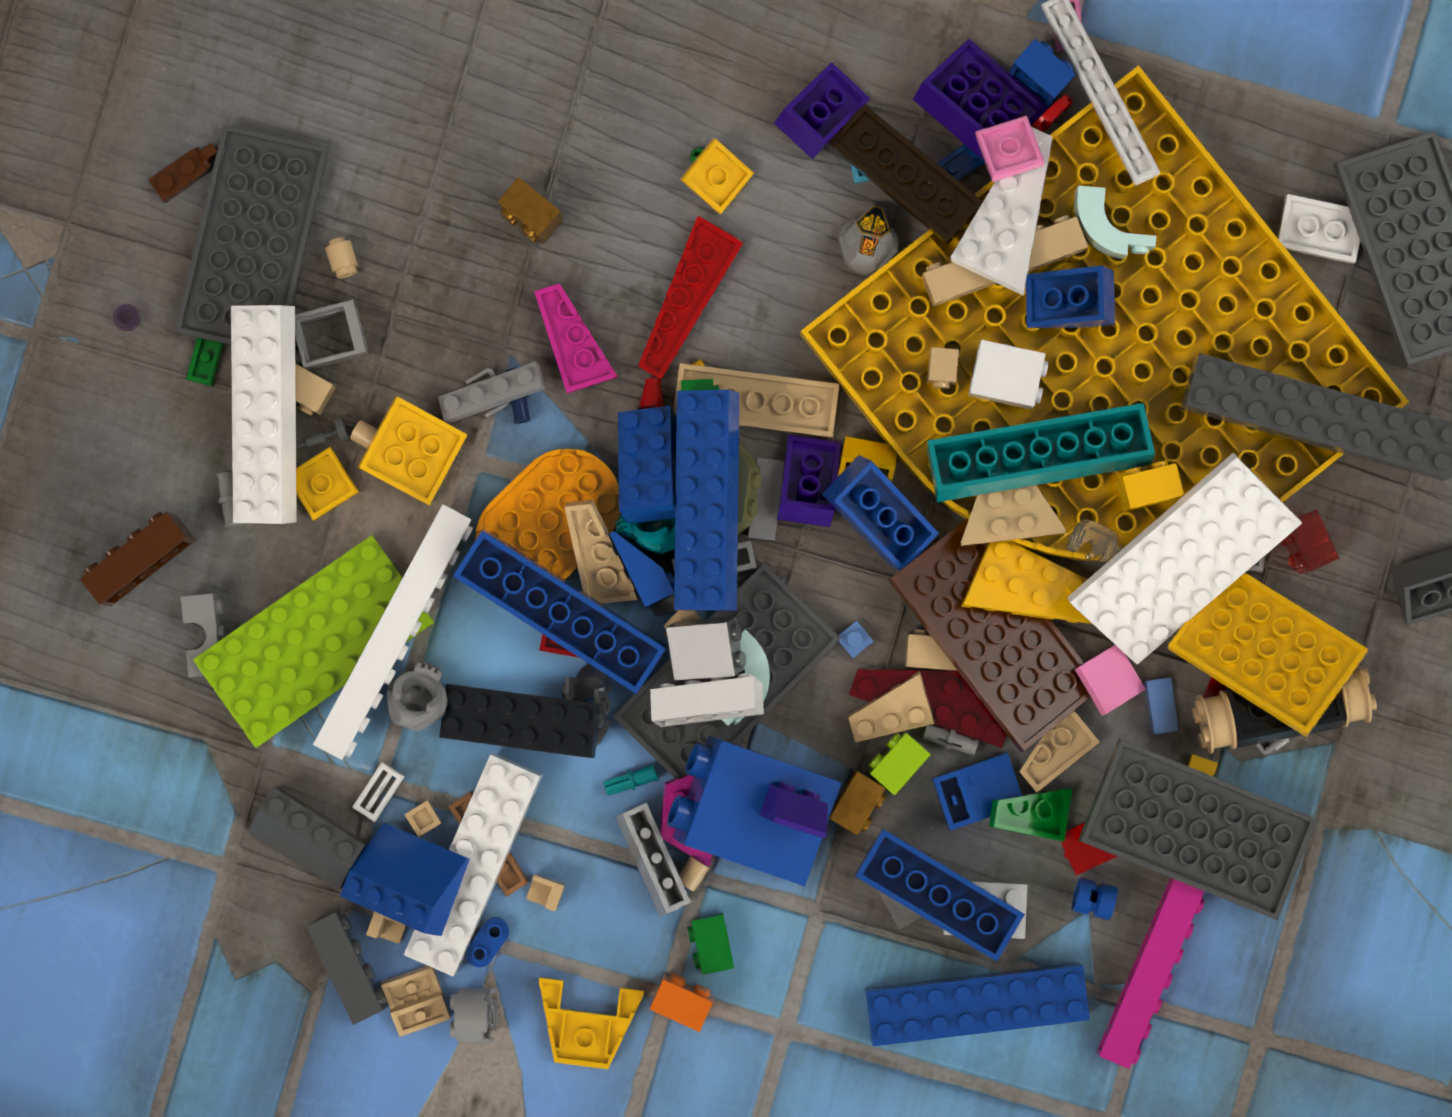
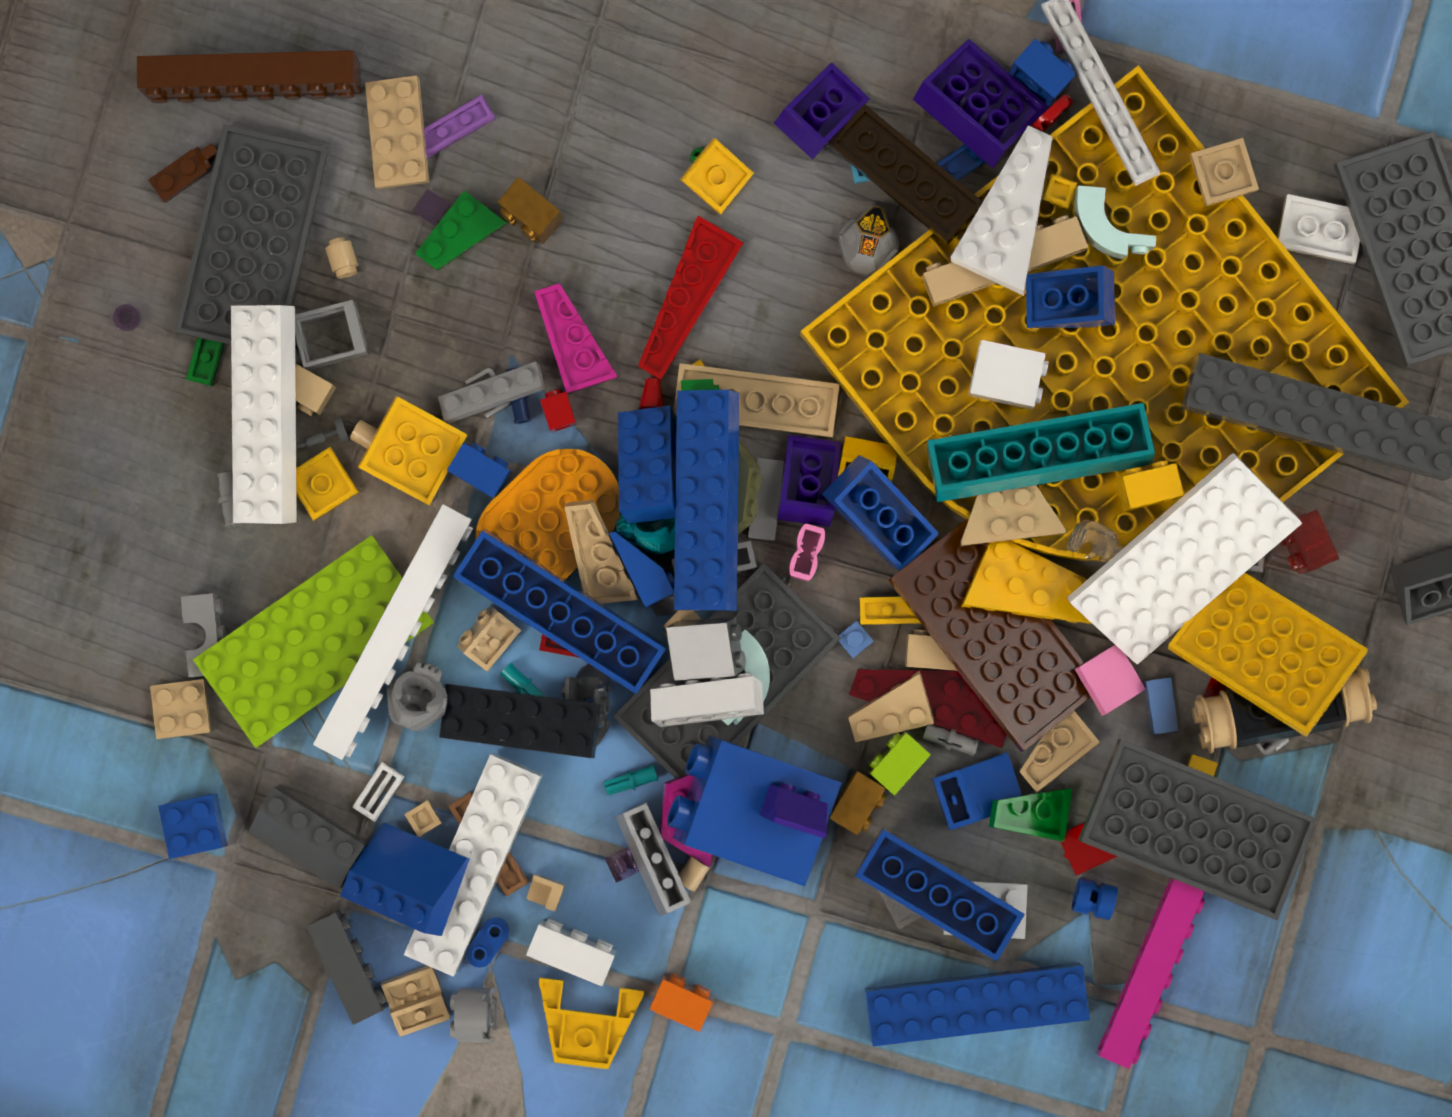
(137, 558): reddish brown brick -> none
(180, 709): none -> tan plate
(193, 826): none -> blue brick
(249, 76): none -> reddish brown brick
(385, 928): tan panel -> none
(397, 132): none -> tan plate
(431, 207): none -> clear purple tile
(457, 125): none -> medium lavender tile
(459, 229): none -> green wing
(479, 470): none -> blue brick
(488, 637): none -> tan bracket
(520, 681): none -> teal axle
(558, 410): none -> red brick
(572, 951): none -> white brick
(622, 864): none -> clear purple plate
(712, 944): green brick -> none
(808, 544): none -> bright pink brick
(885, 611): none -> yellow plate
(942, 367): tan brick -> none
(1009, 148): bright pink tile -> none
(1059, 191): none -> yellow tile
(1224, 172): none -> tan plate

